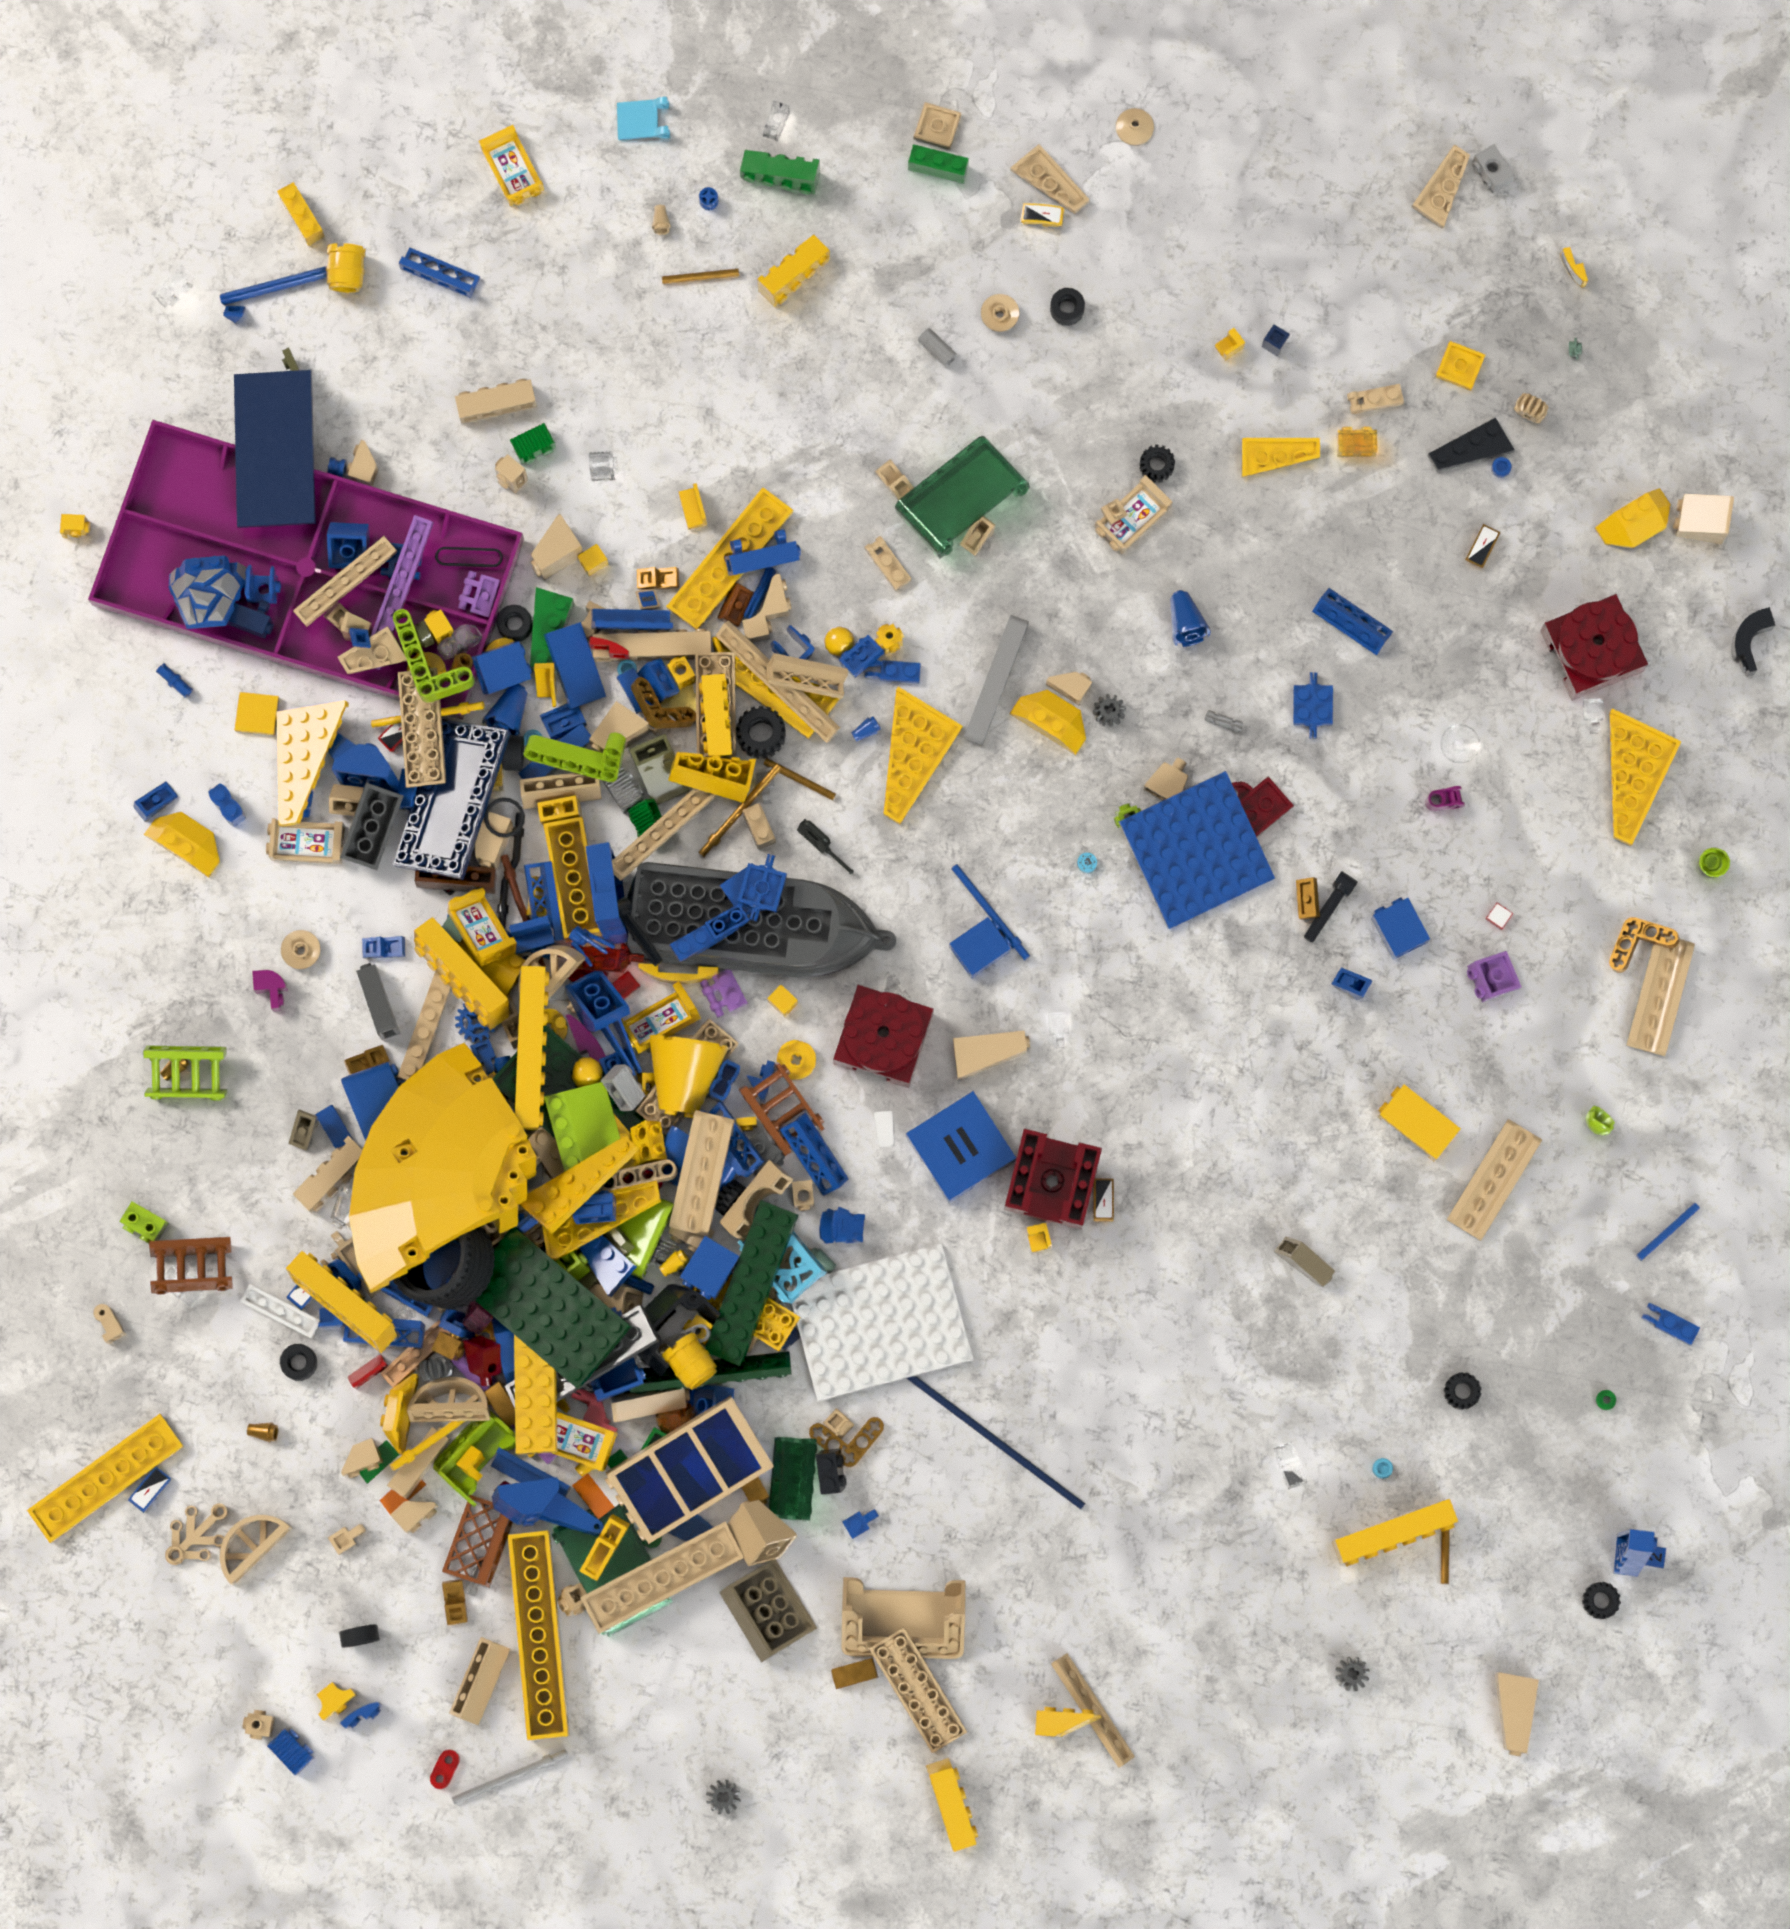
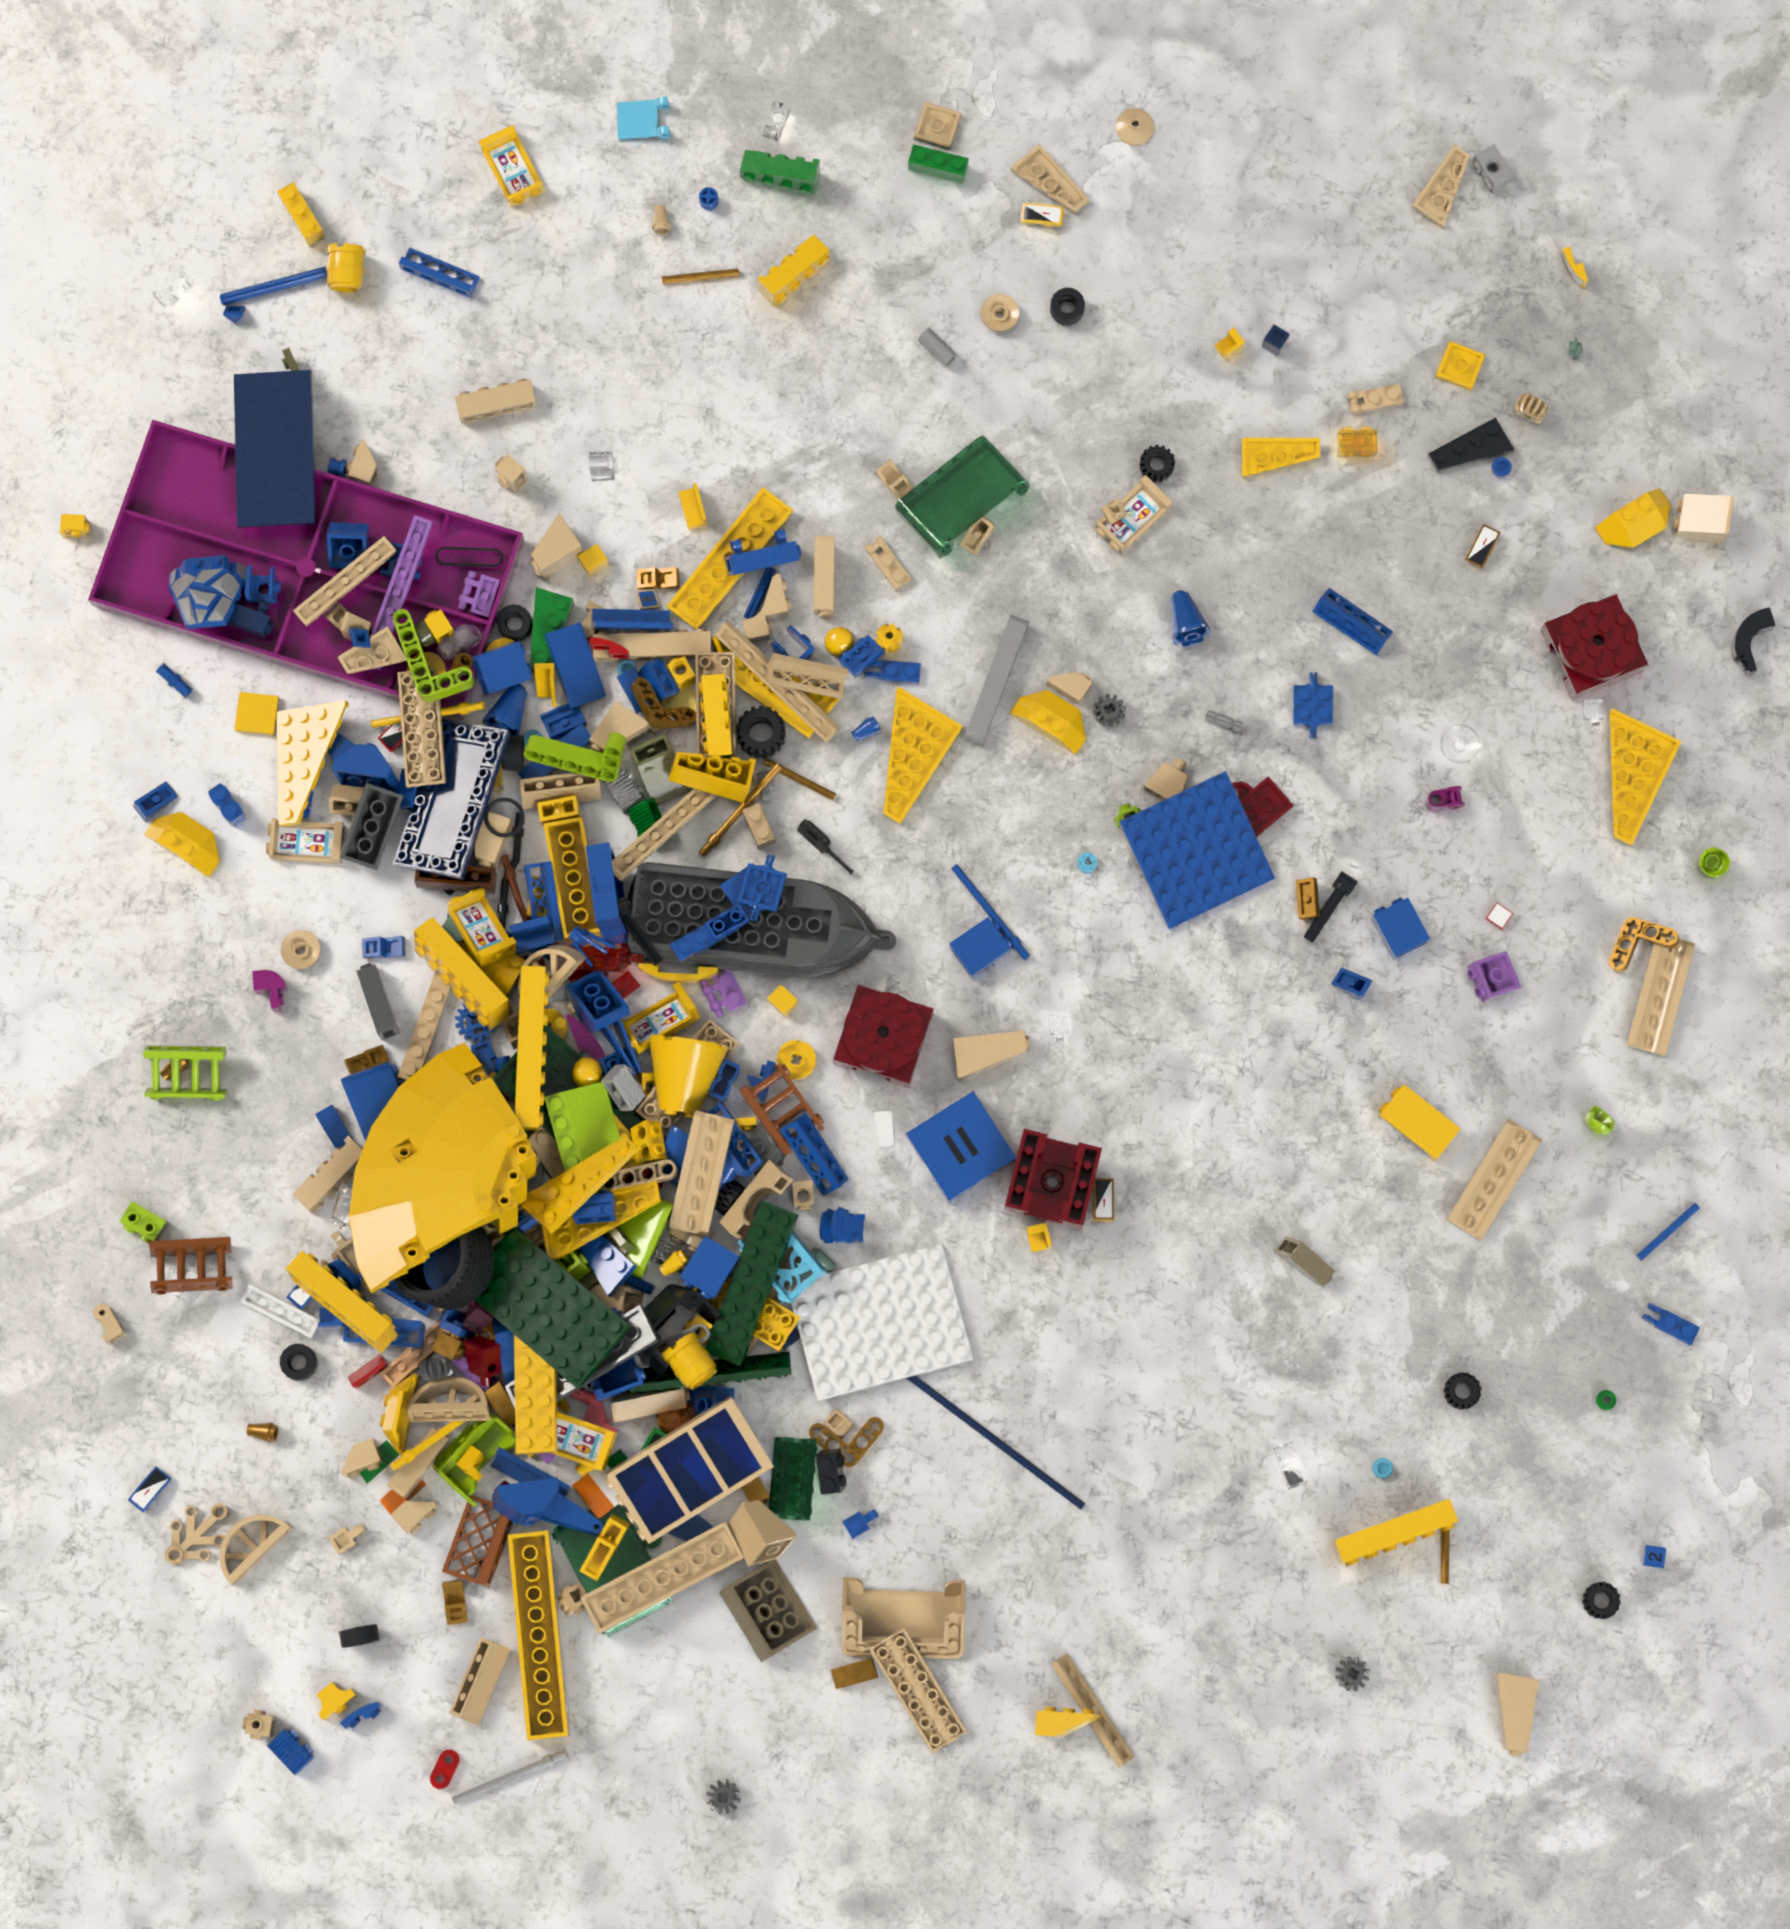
(105, 1478): yellow plate -> none
(303, 1130): dark tan slope -> none
(533, 443): green brick -> none
(735, 604): dark orange slope -> none
(824, 575): none -> tan slope
(951, 1804): yellow wedge -> none
(1633, 1551): blue wedge -> none

